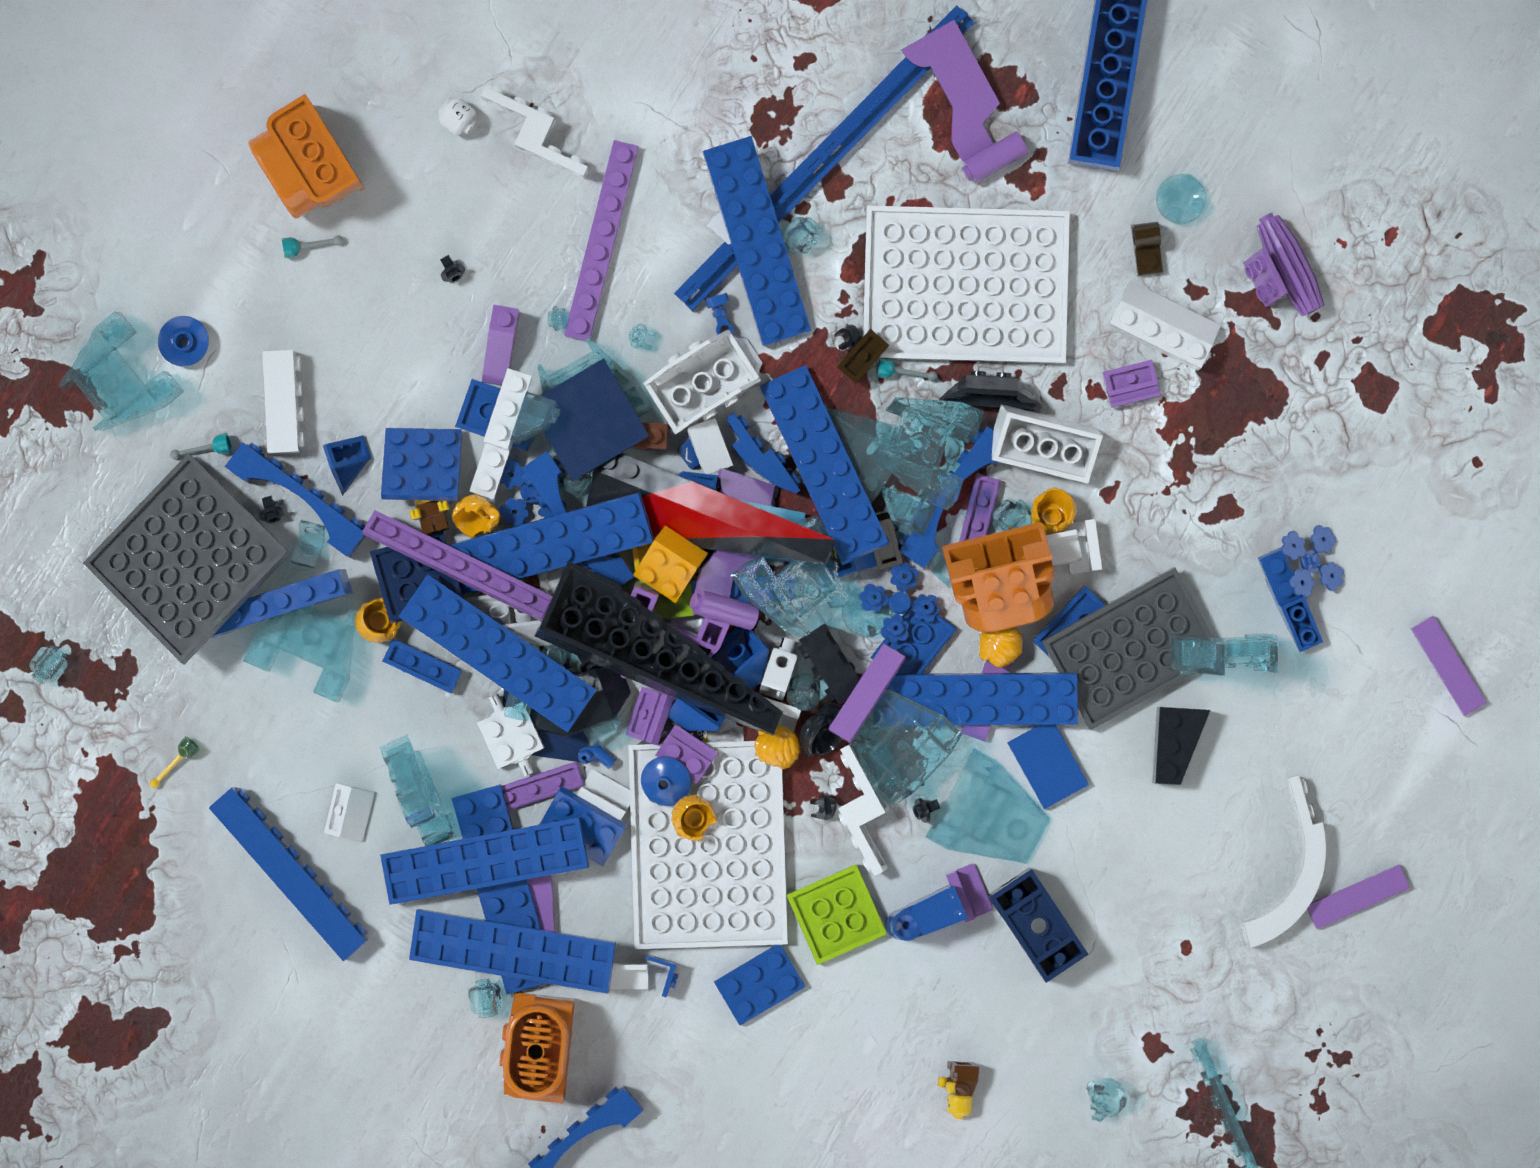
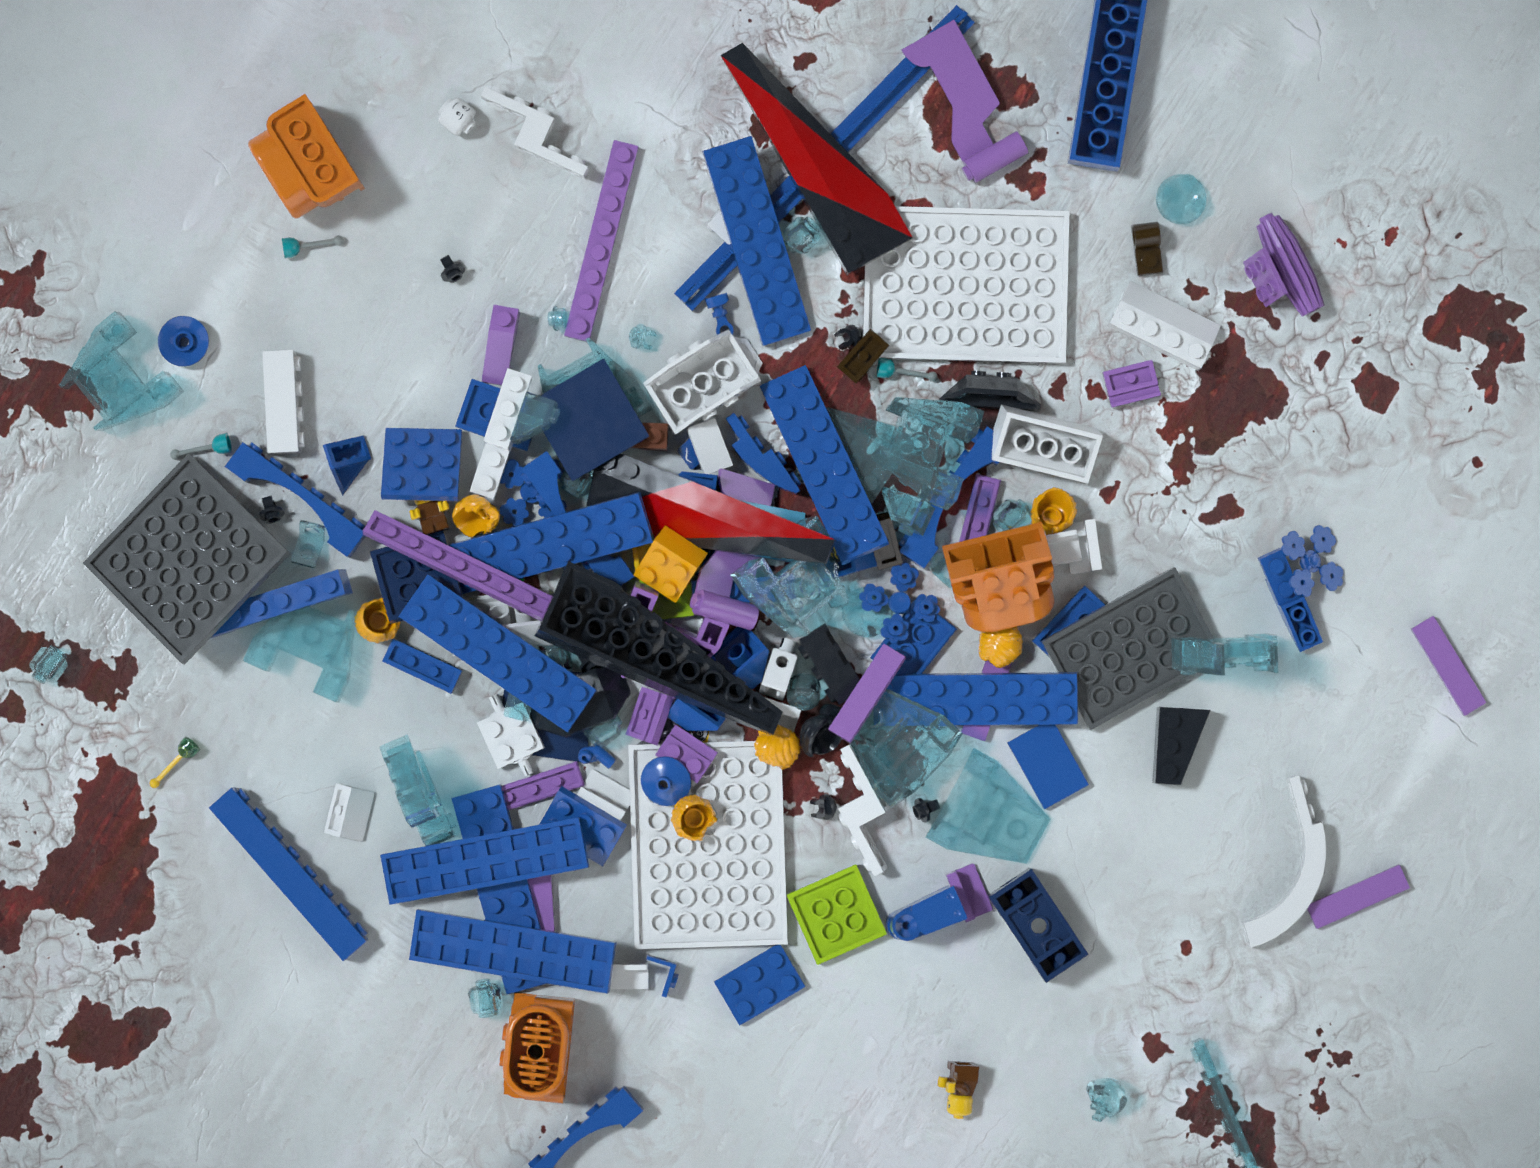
(837, 190): none -> wedge

